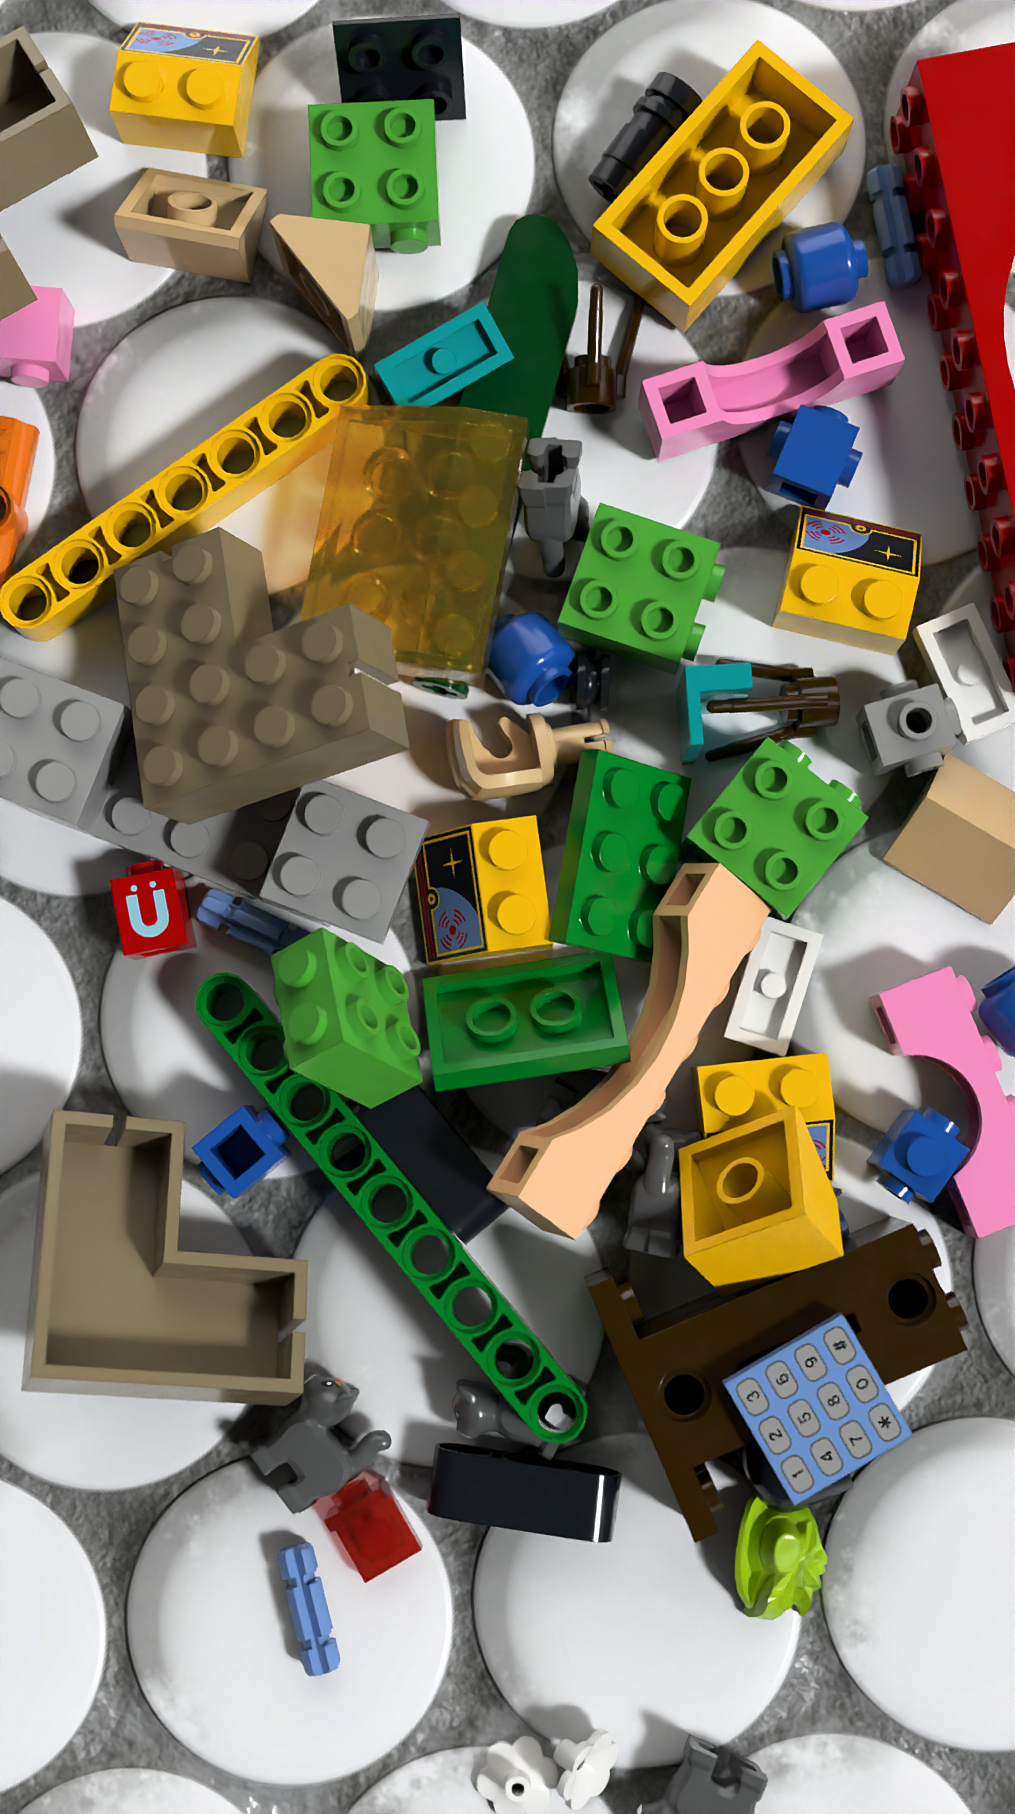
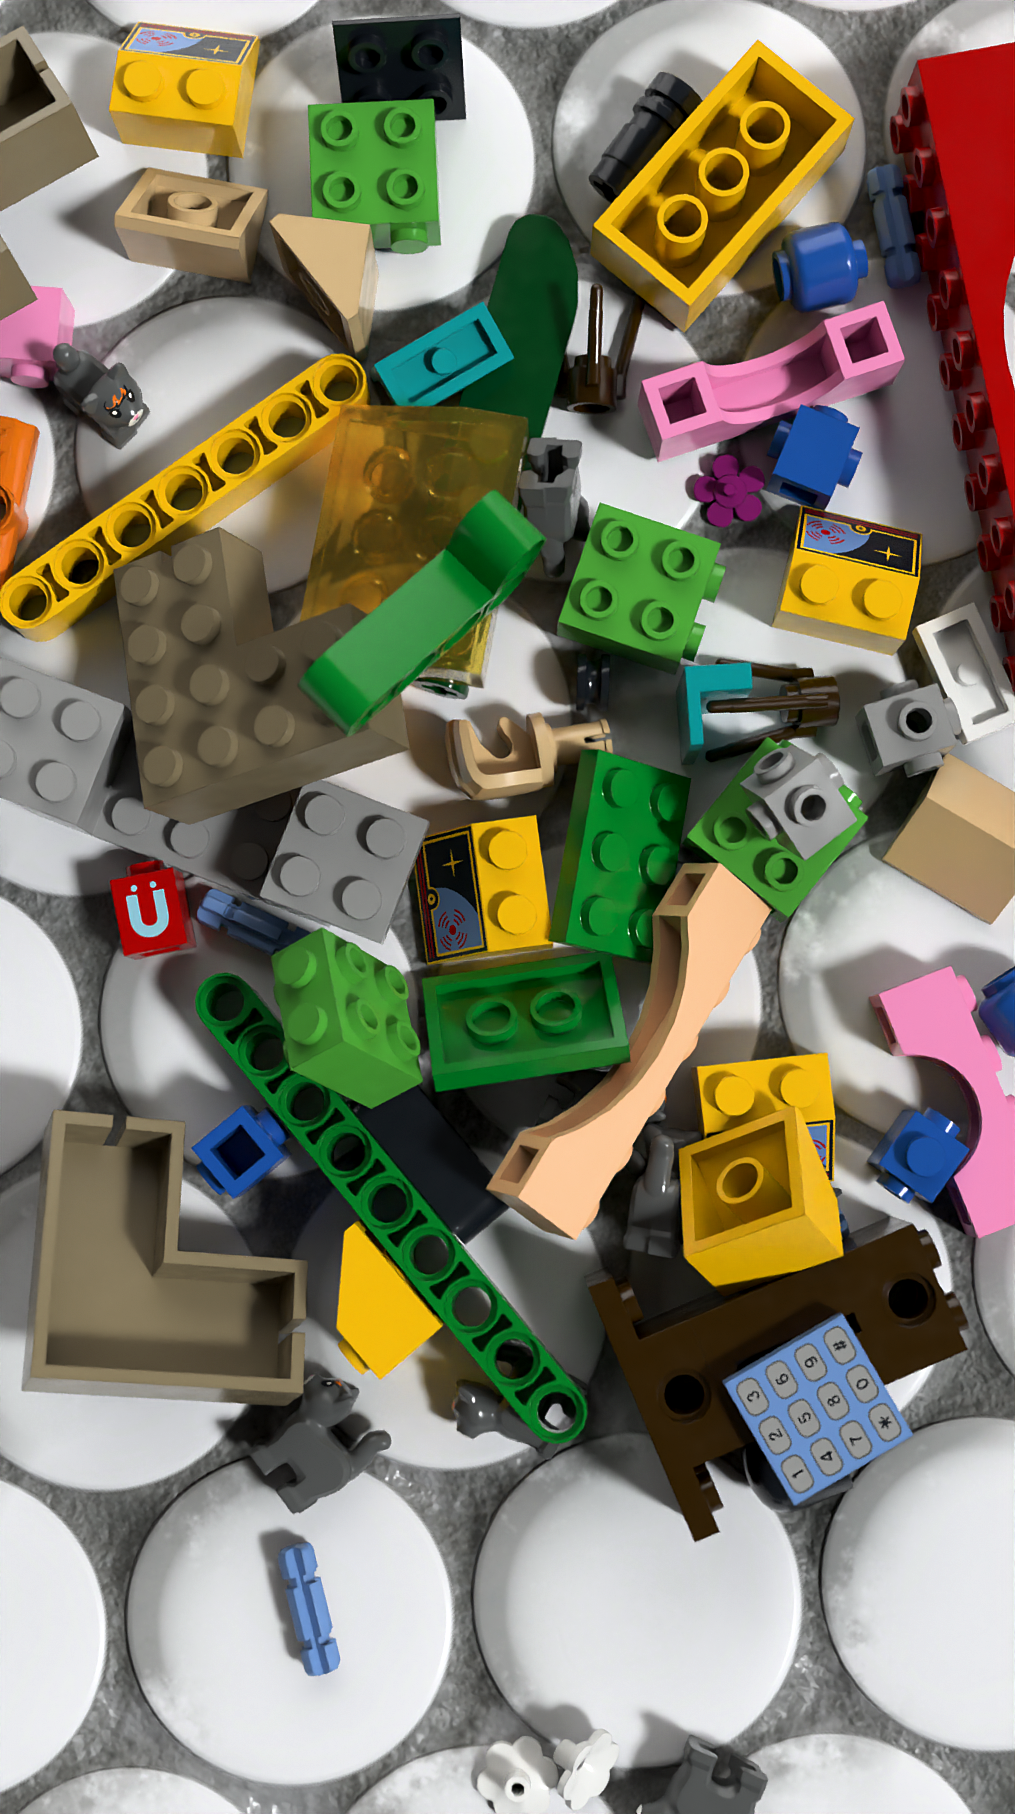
(101, 393): none -> dark grey animal
(372, 1527): clear red bracket -> none
(378, 1306): none -> yellow slope
(425, 615): none -> green beam
(524, 1492): black beam -> none
(530, 659): blue head -> none
(730, 491): none -> magenta plant
(773, 987): white plate -> none
(777, 1560): lime hat -> none
(797, 800): none -> light grey brick

